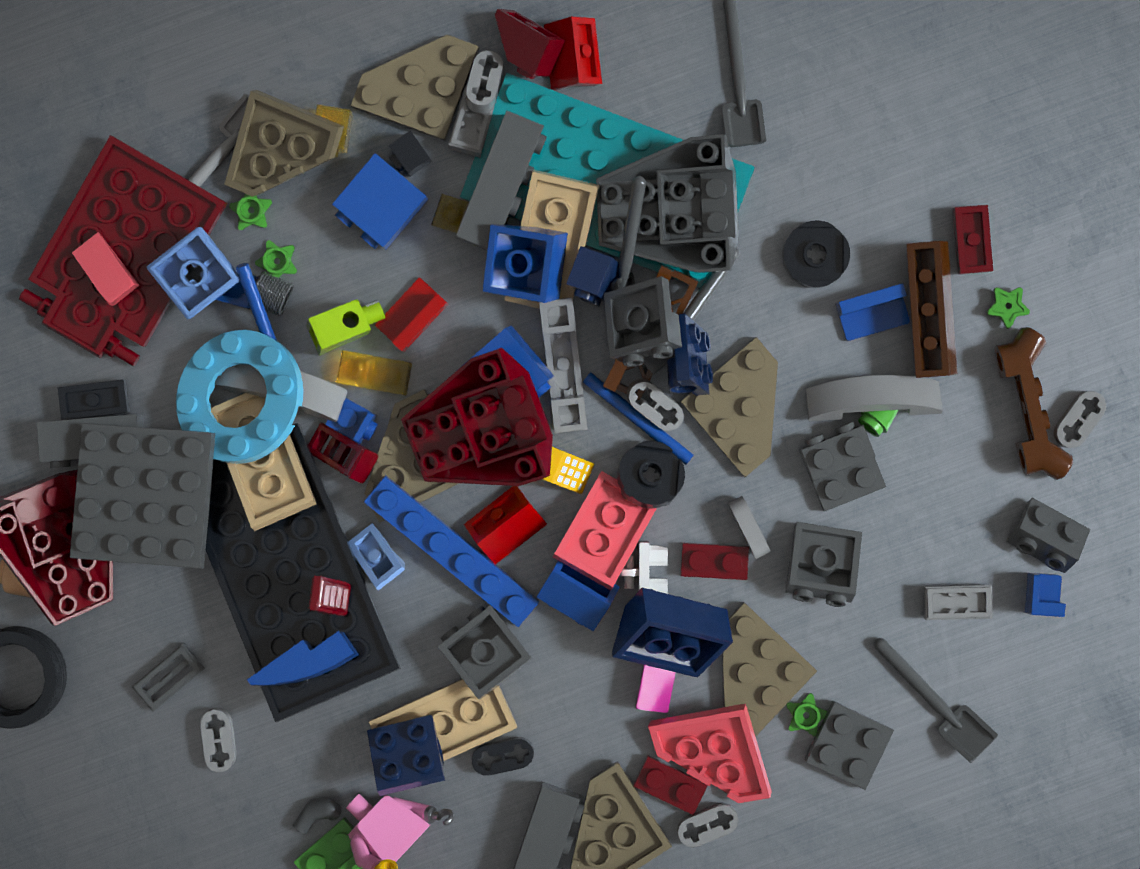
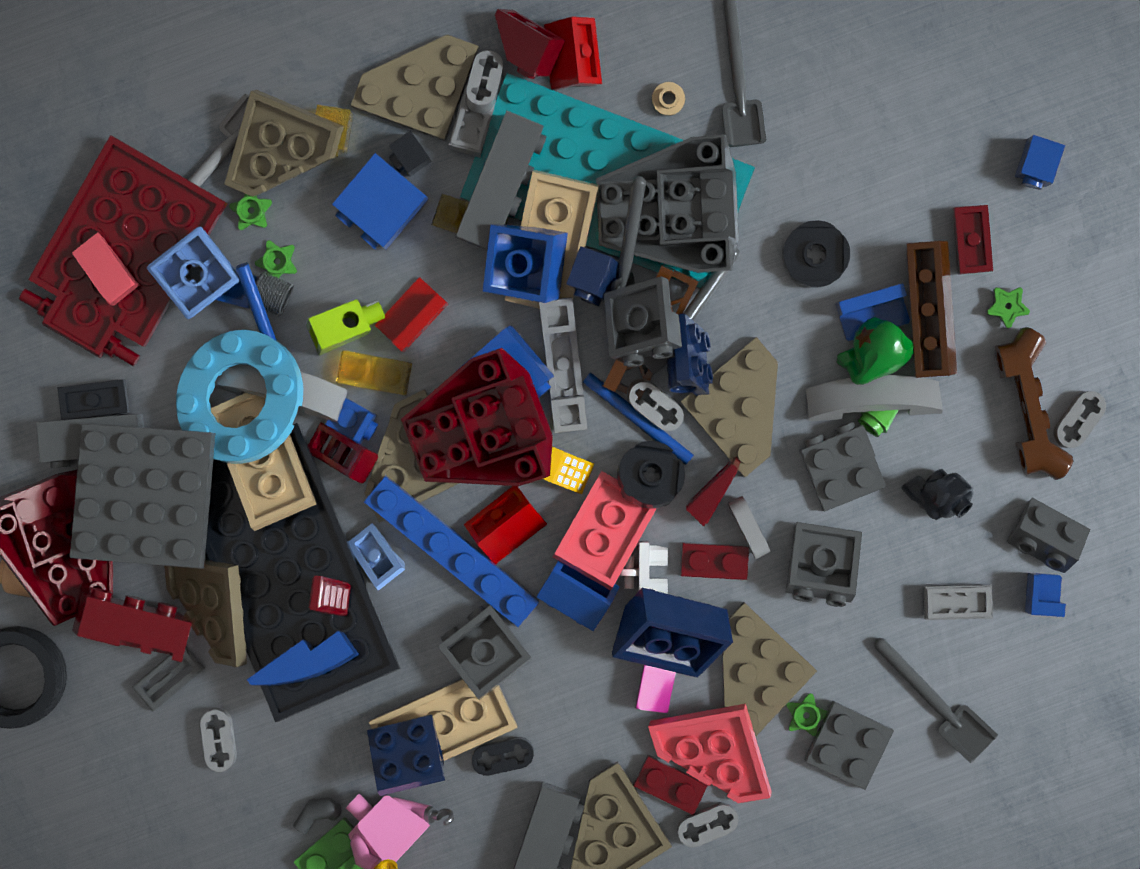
(132, 623): none -> dark red wedge
(212, 607): none -> dark tan plate
(668, 109): none -> tan plate
(706, 500): none -> dark red slope
(876, 351): none -> green piece
(941, 494): none -> black head
(1039, 162): none -> blue brick

